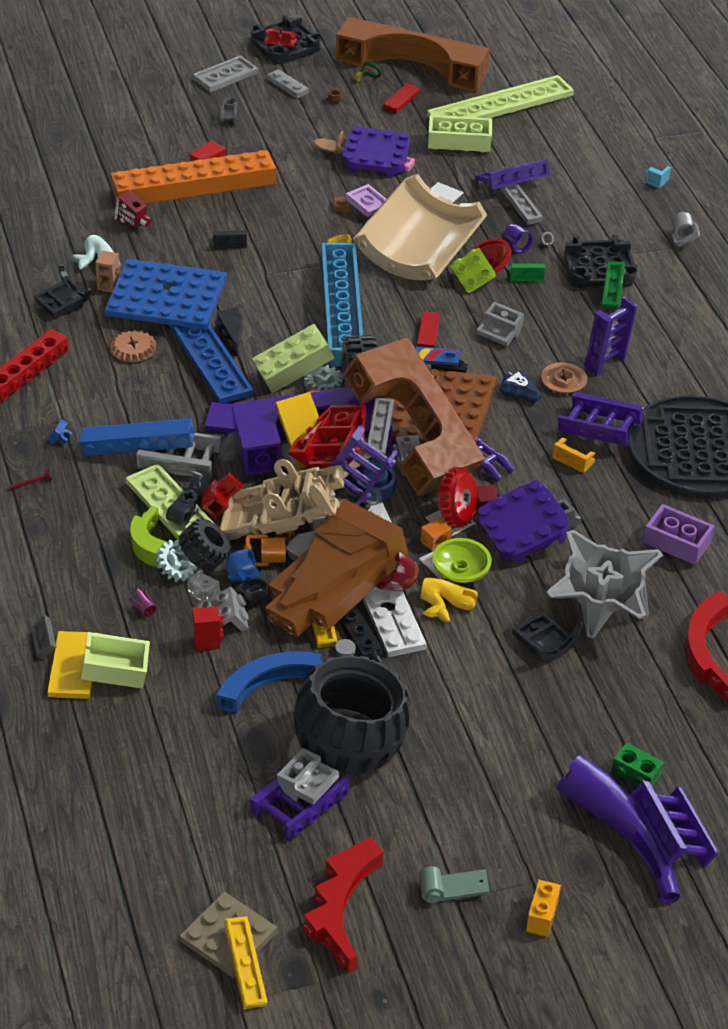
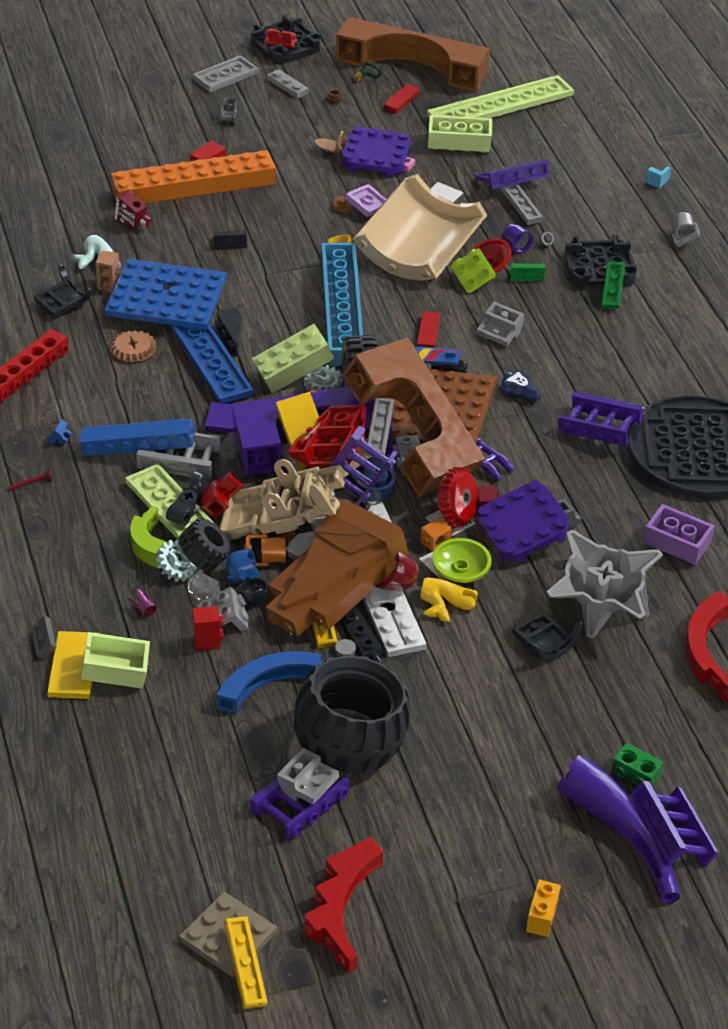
(451, 886): sand green door -> none
(572, 457): light orange hinge -> none
(574, 376): nougat gear -> none
(600, 333): dark purple fence -> none

